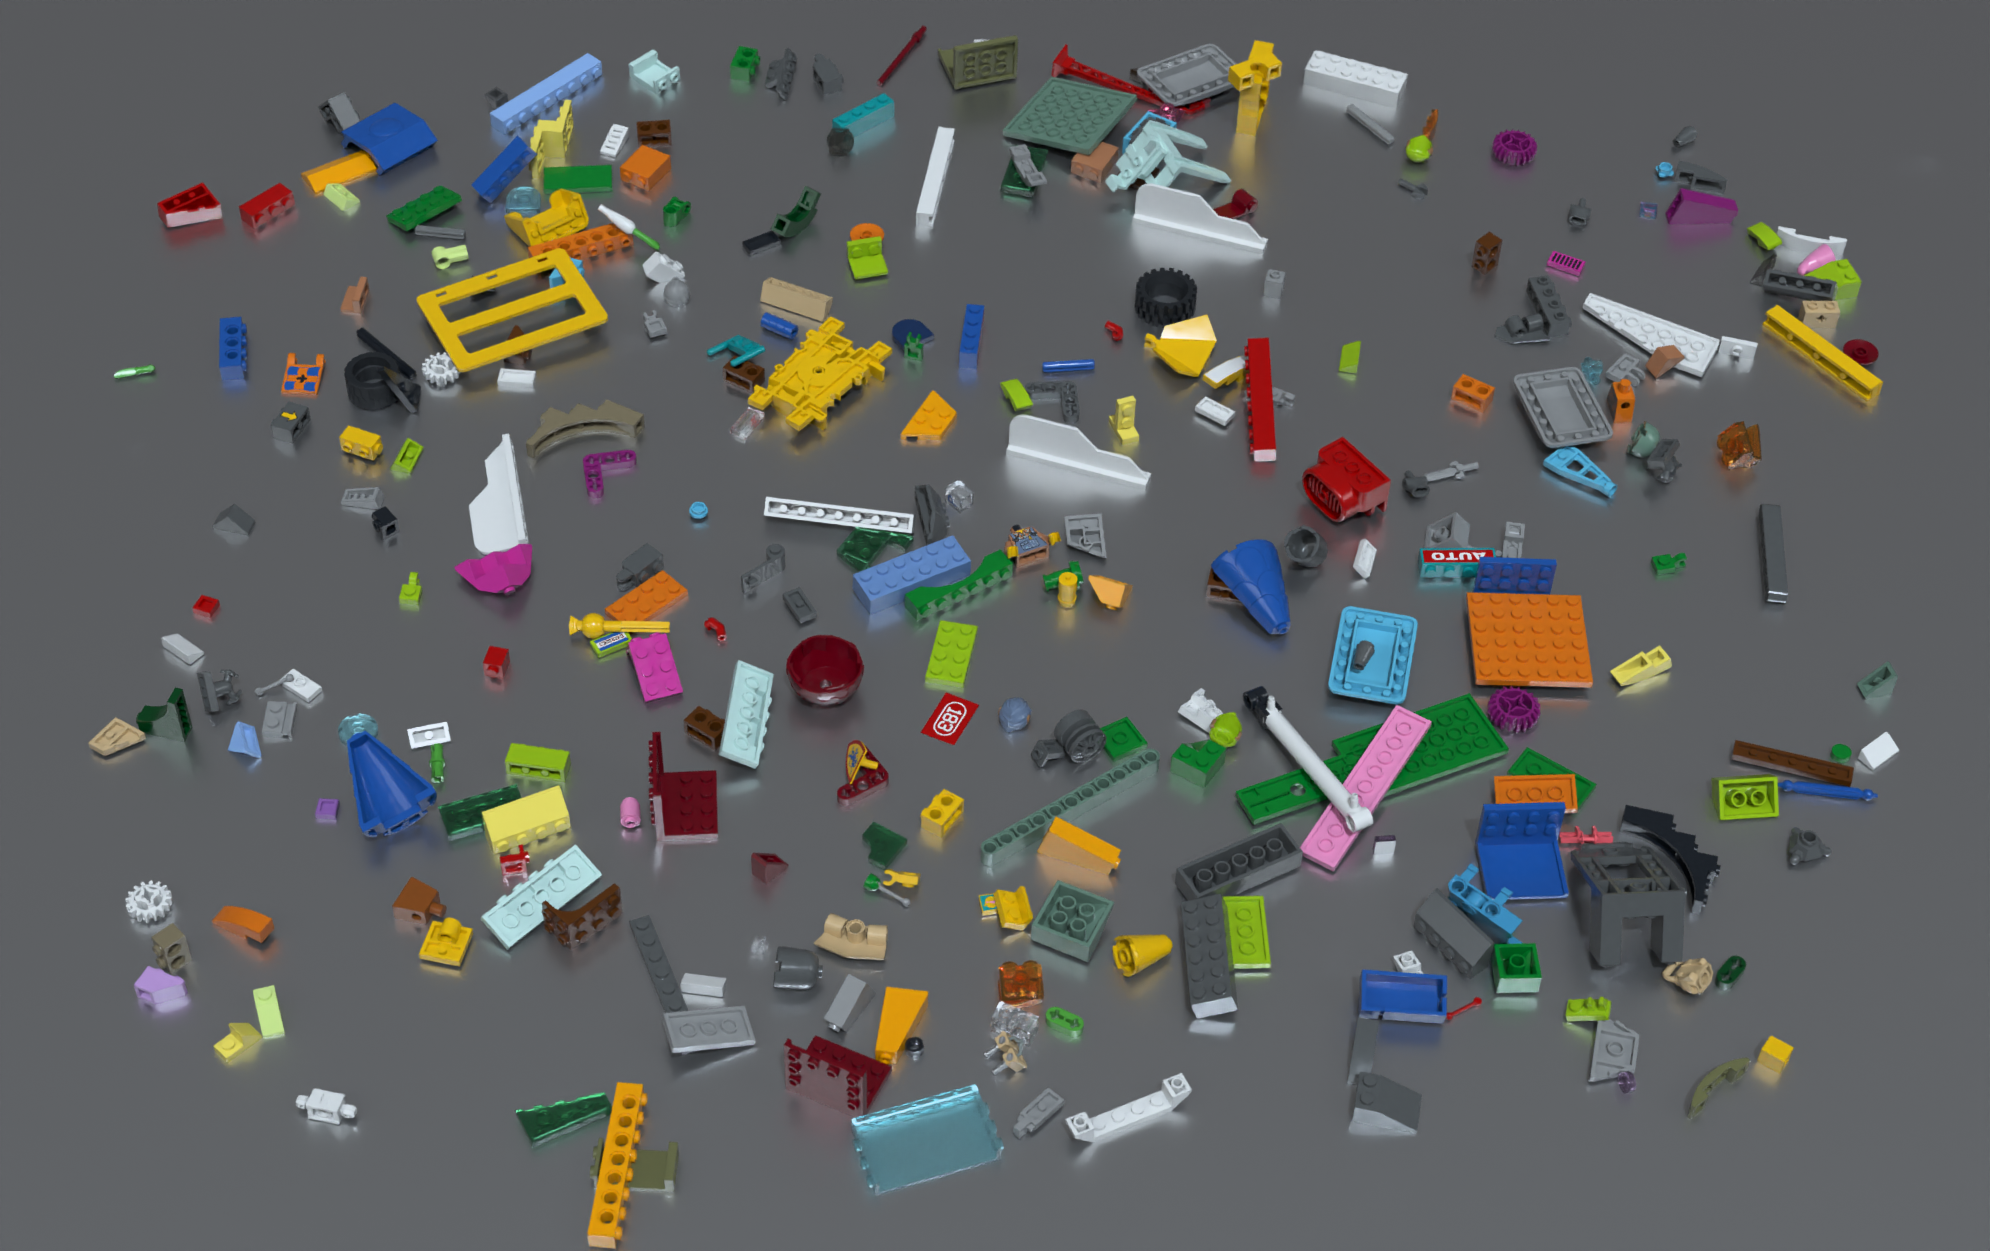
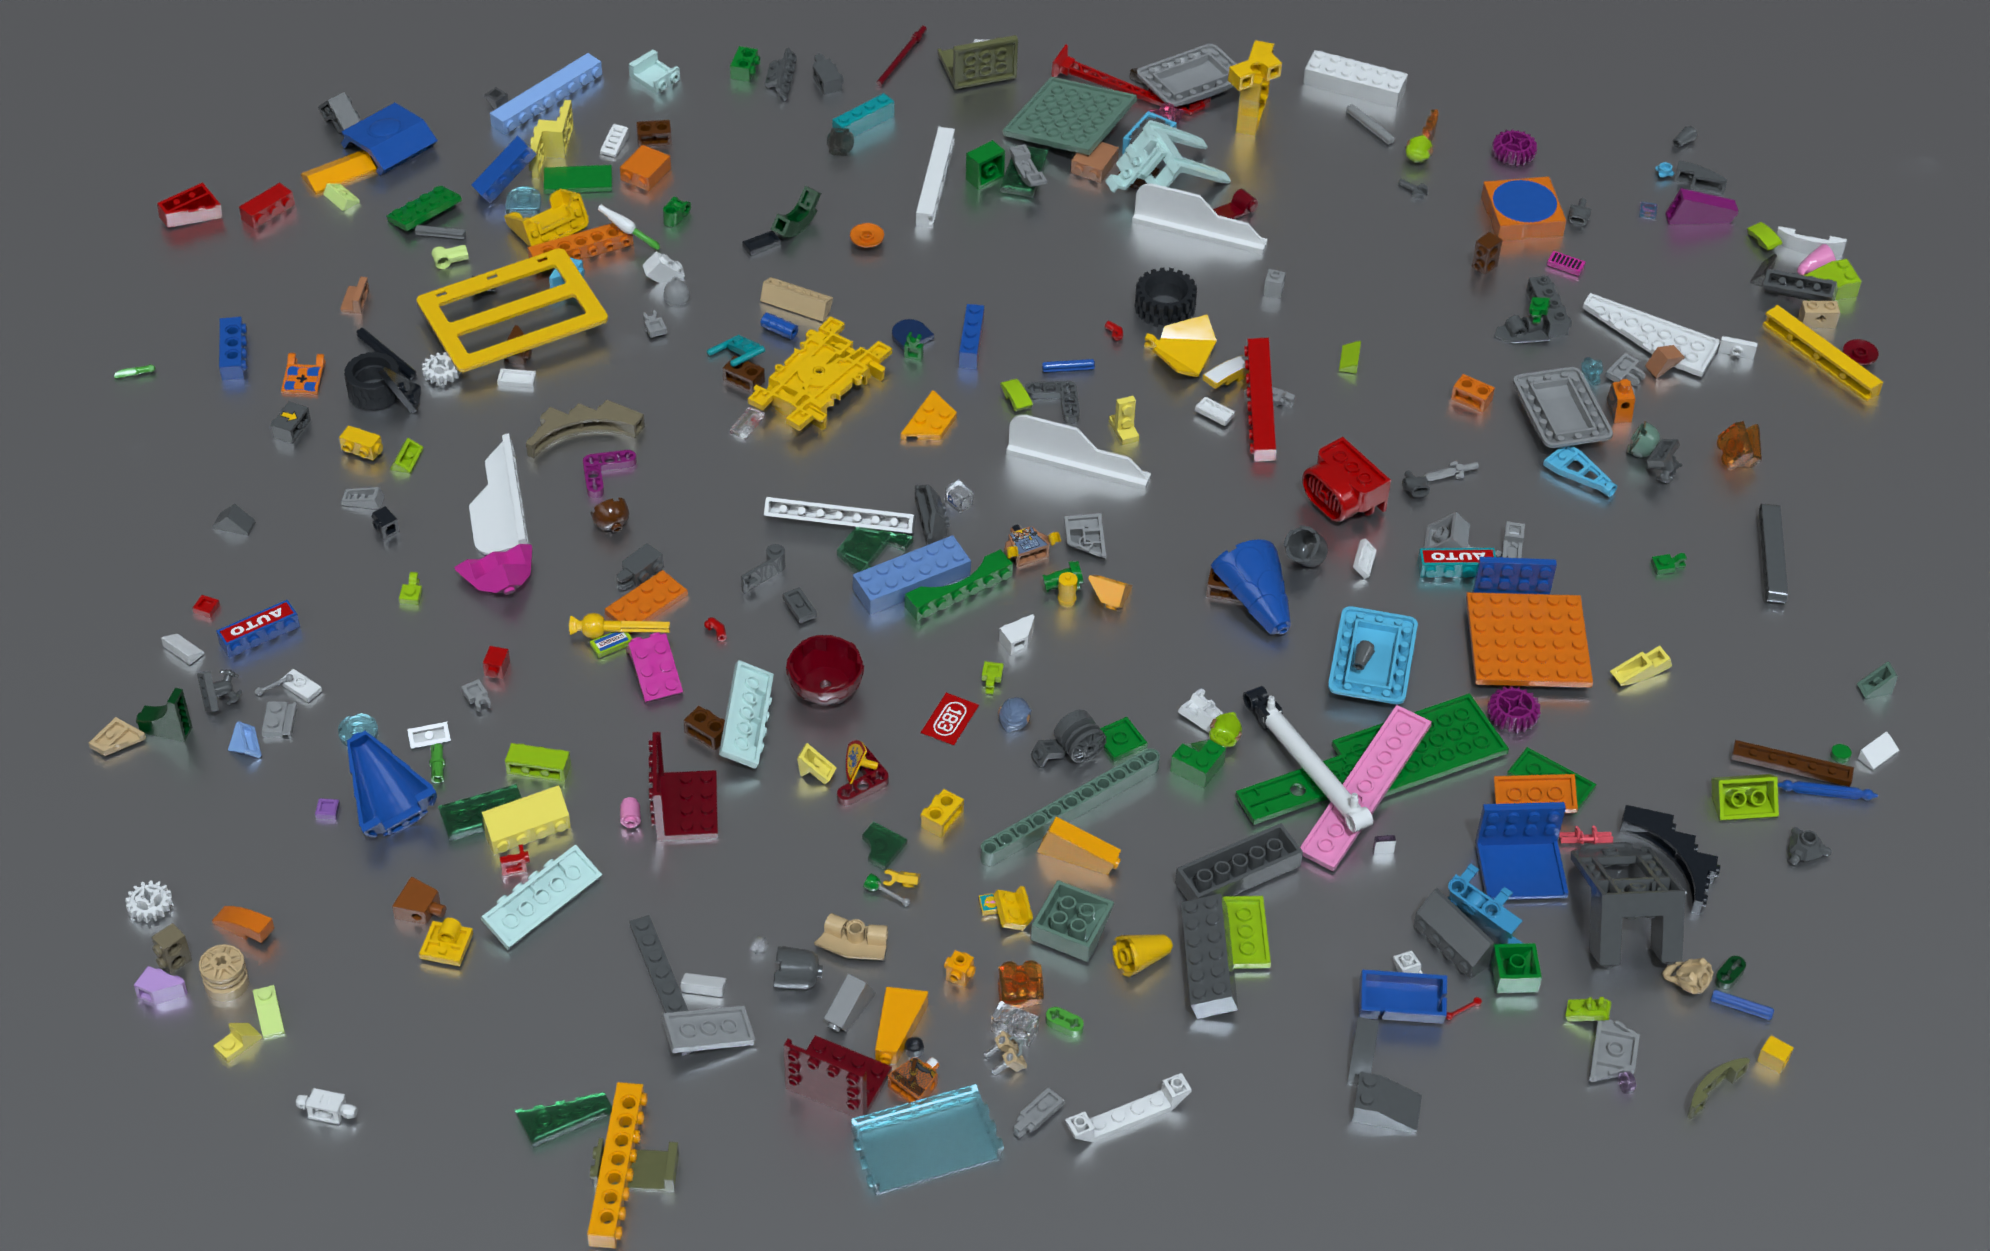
(224, 972): none -> tan wheel
(258, 628): none -> blue brick
(476, 693): none -> light grey plate
(578, 925): reddish brown bracket -> none
(611, 515): none -> reddish brown cylinder
(698, 510): medium azure plate -> none
(767, 866): dark red slope -> none
(813, 762): none -> light yellow slope
(866, 257): lime bracket -> none
(914, 1079): none -> torso
(951, 654): lime plate -> none
(959, 968): none -> light orange brick
(985, 164): none -> green slope
(992, 673): none -> lime plate
(1017, 635): none -> white slope
(1523, 208): none -> tile
(1538, 307): none -> green plate
(1742, 1004): none -> blue axle

